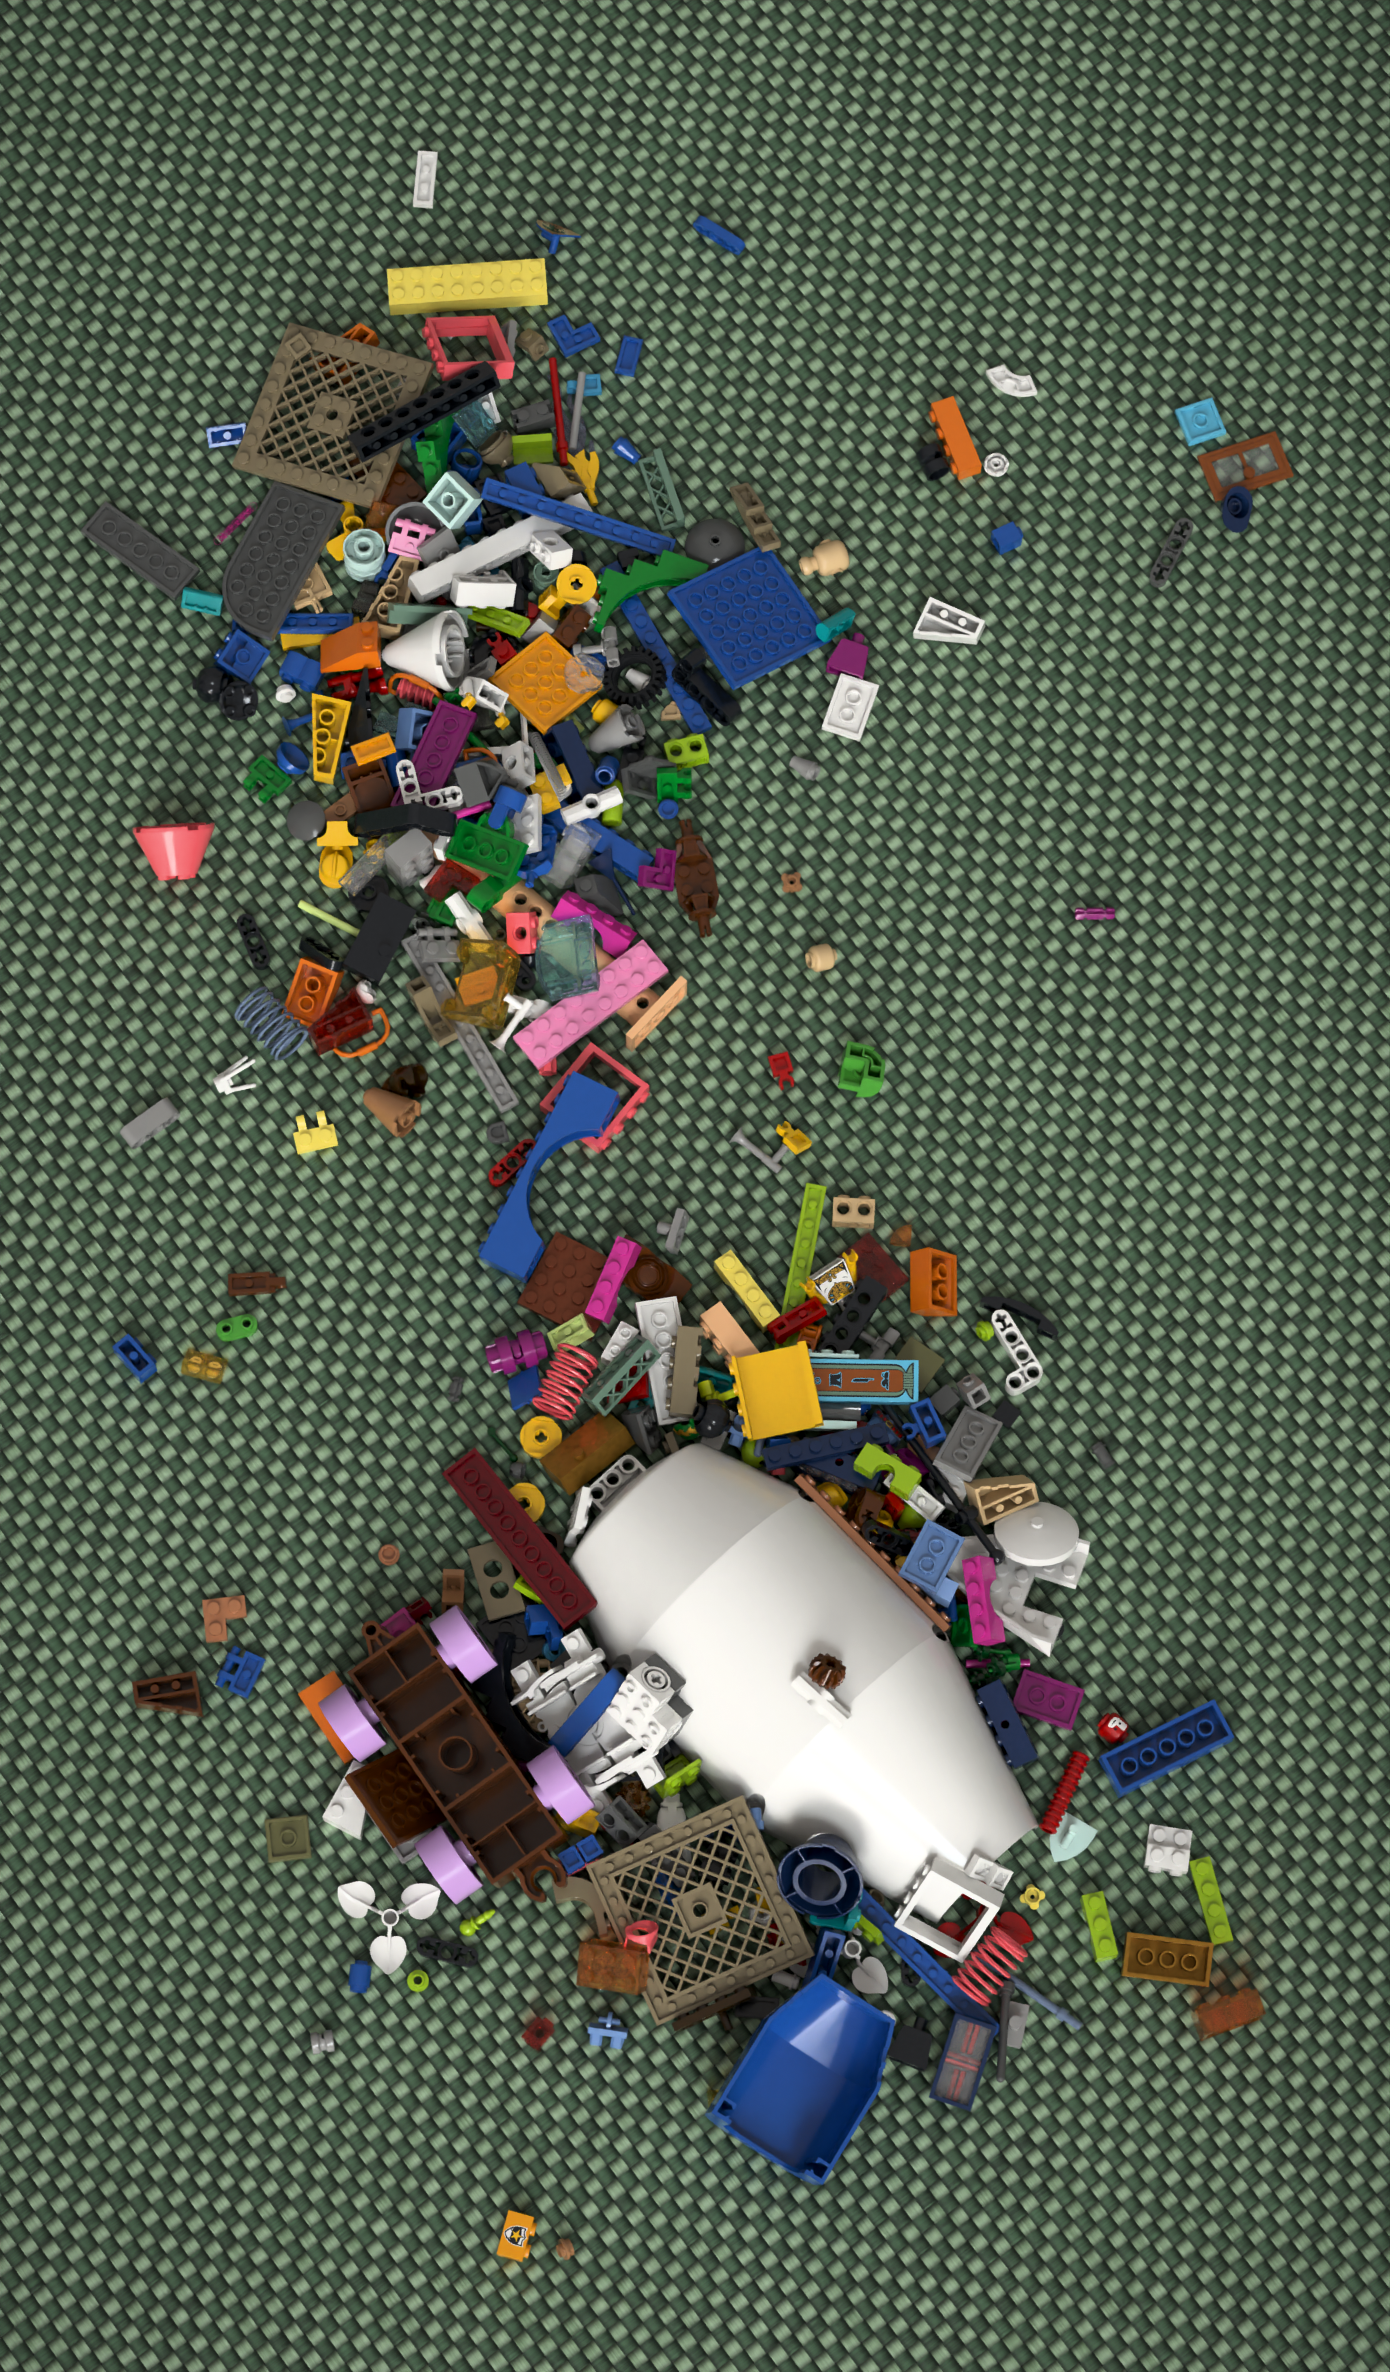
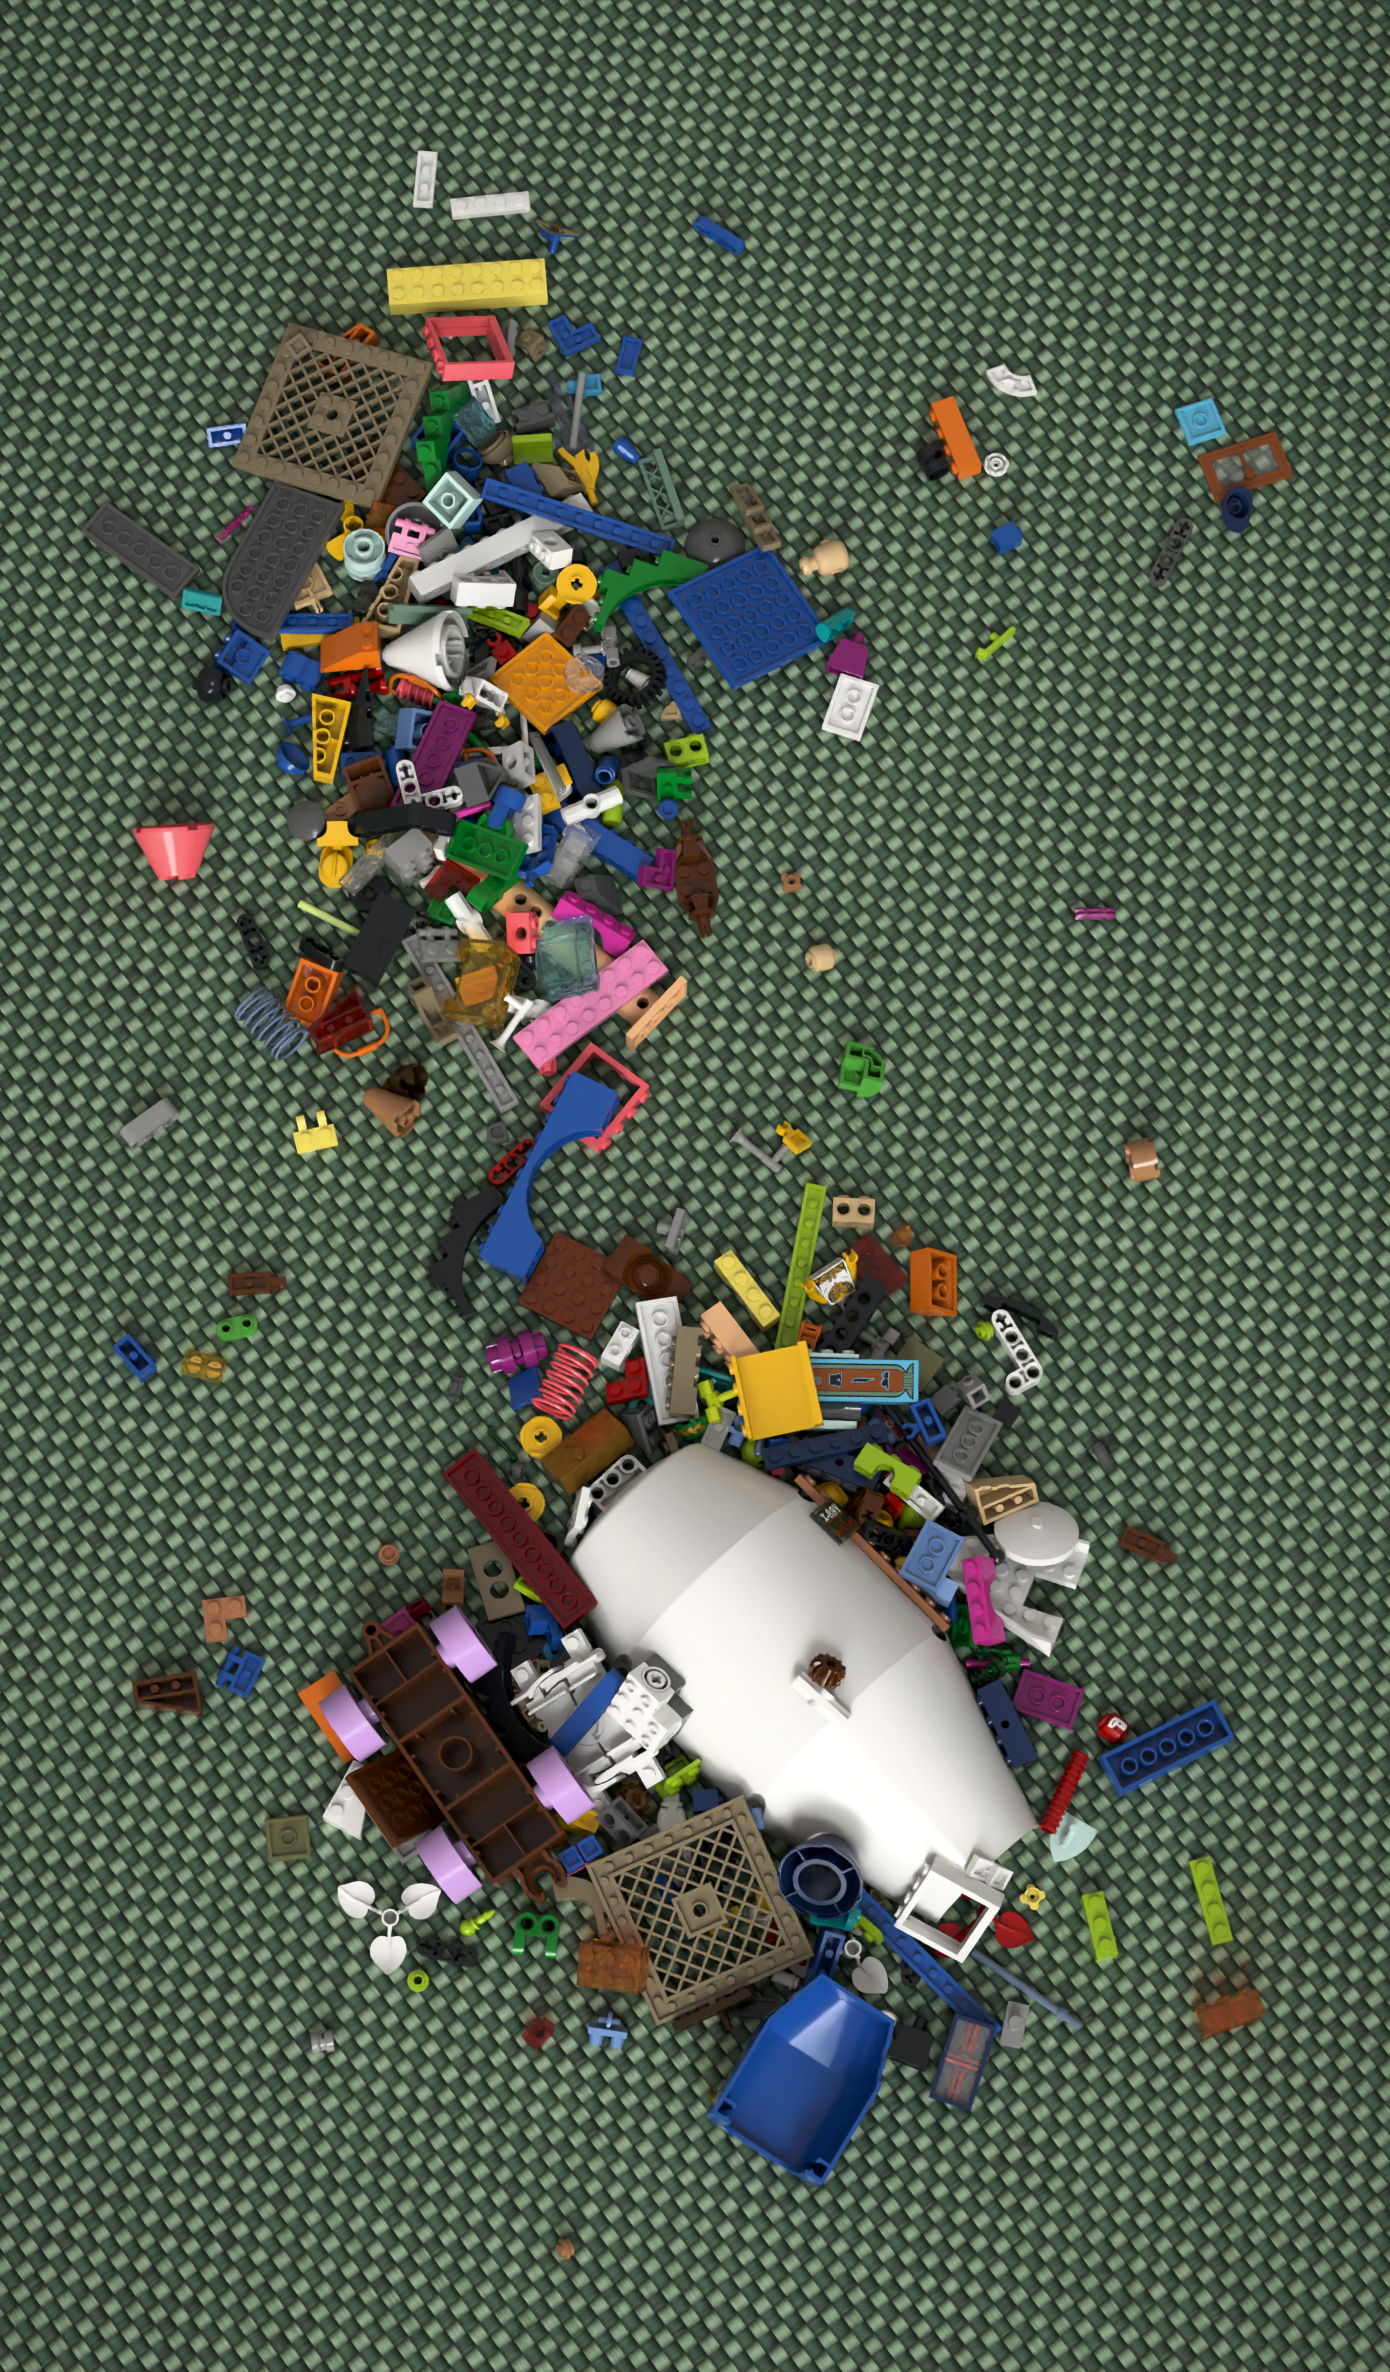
(223, 1080): white plant -> none
(238, 700): black dish -> none
(270, 775): green plate -> none
(359, 1977): blue brick -> none
(365, 992): white plate -> none
(373, 749): light orange plate -> none
(423, 411): black brick -> none
(469, 1218): none -> black arch
(490, 205): none -> white plate
(516, 2235): light orange brick -> none
(536, 1931): none -> green piece
(561, 444): red bar -> none
(571, 1332): yellowish green slope -> none
(604, 864): dark blue piece -> none
(620, 1261): dark pink arch -> none
(630, 1356): sand green fence -> none
(648, 1939): coral piece -> none
(704, 689): black beam -> none
(705, 1800): none -> blue brick
(711, 1418): black plant -> none
(781, 1067): red plate -> none
(796, 1319): red plate -> none
(806, 768): light grey cone -> none
(835, 1521): none -> clear smoke tile
(948, 624): white wedge -> none
(997, 641): none -> lime piece
(1005, 1942): coral piece -> none
(1005, 1993): dark grey piece -> none
(1143, 1159): none -> medium nougat brick
(1146, 1546): none -> reddish brown hinge
(1167, 1850): white plate -> none
(1167, 1959): pearl gold brick -> none

